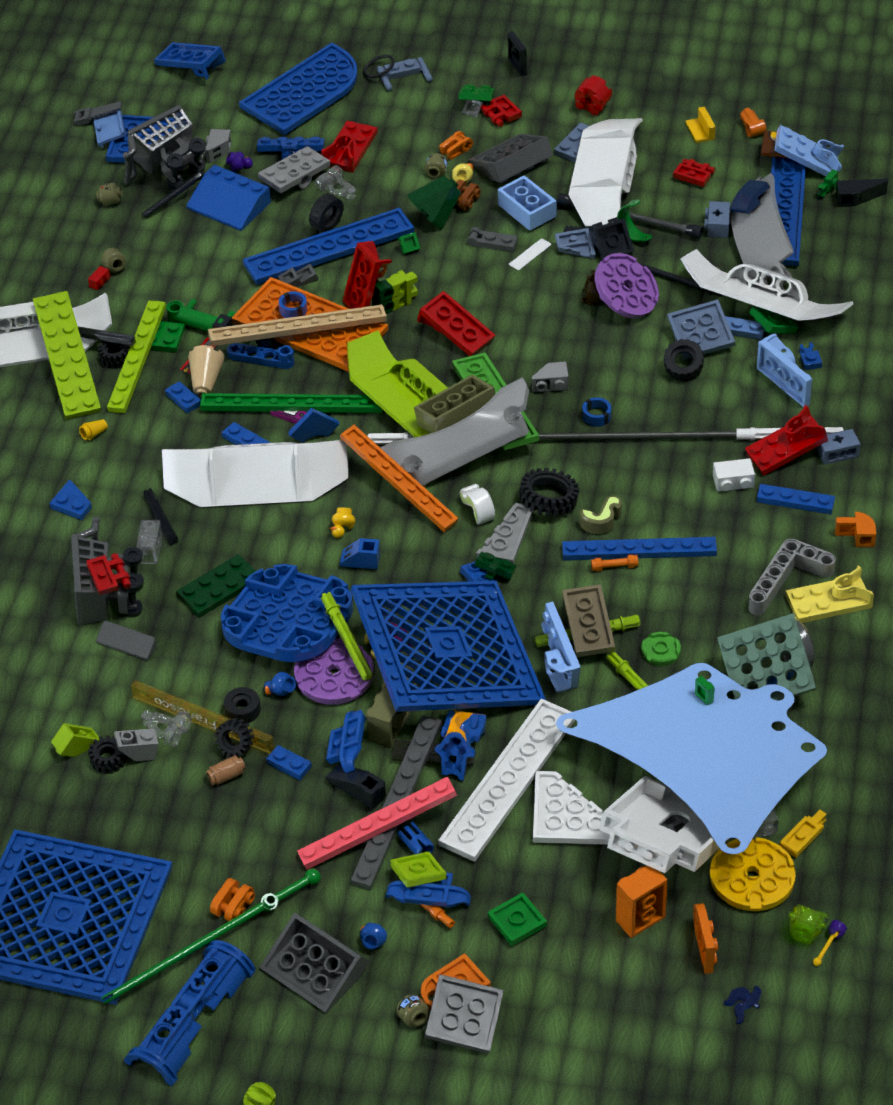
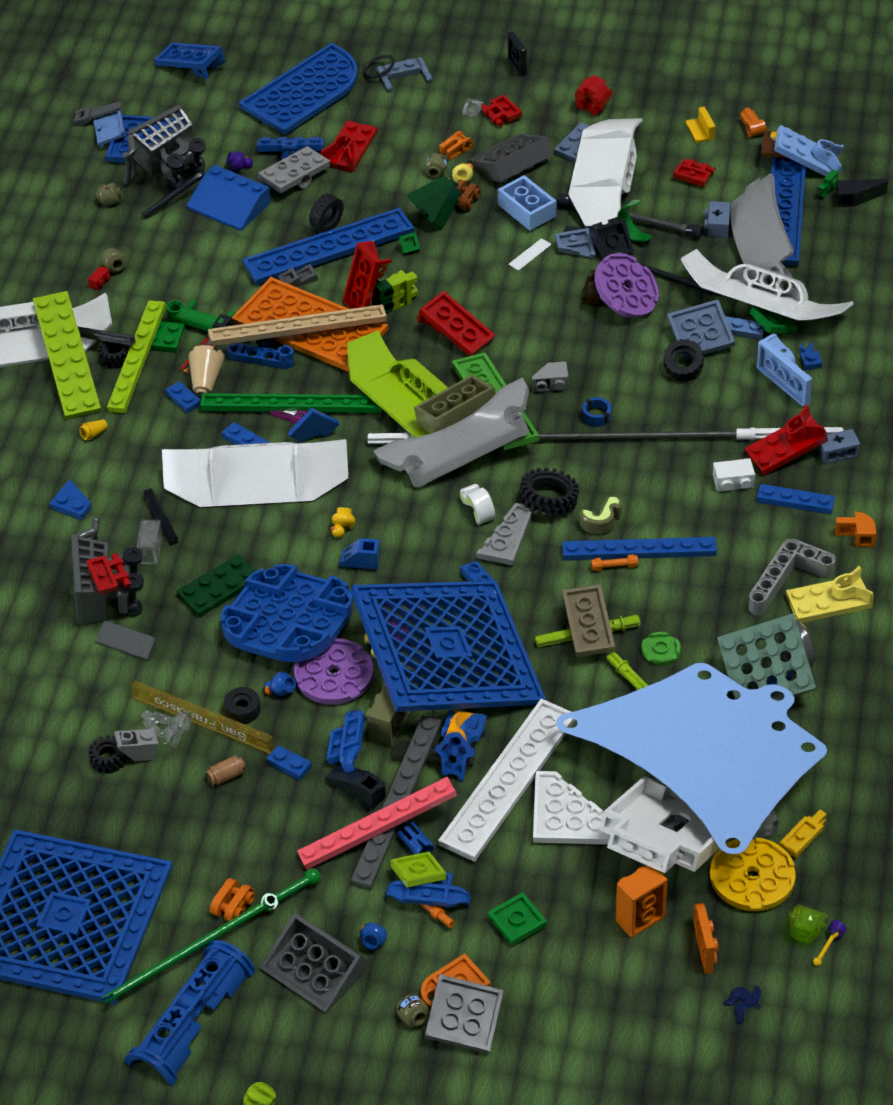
(73, 739): lime slope -> none
(217, 144): light grey slope -> none
(225, 742): black tyre -> none
(292, 296): blue piece -> none
(332, 177): clear piece -> none
(346, 635): lime axle -> none
(399, 478): orange plate -> none
(482, 93): green plate -> none
(492, 240): dark grey plate -> none
(495, 565): dark green plate -> none
(561, 656): light blue plate -> none
(704, 690): green plate -> none
(748, 195): dark blue slope -> none

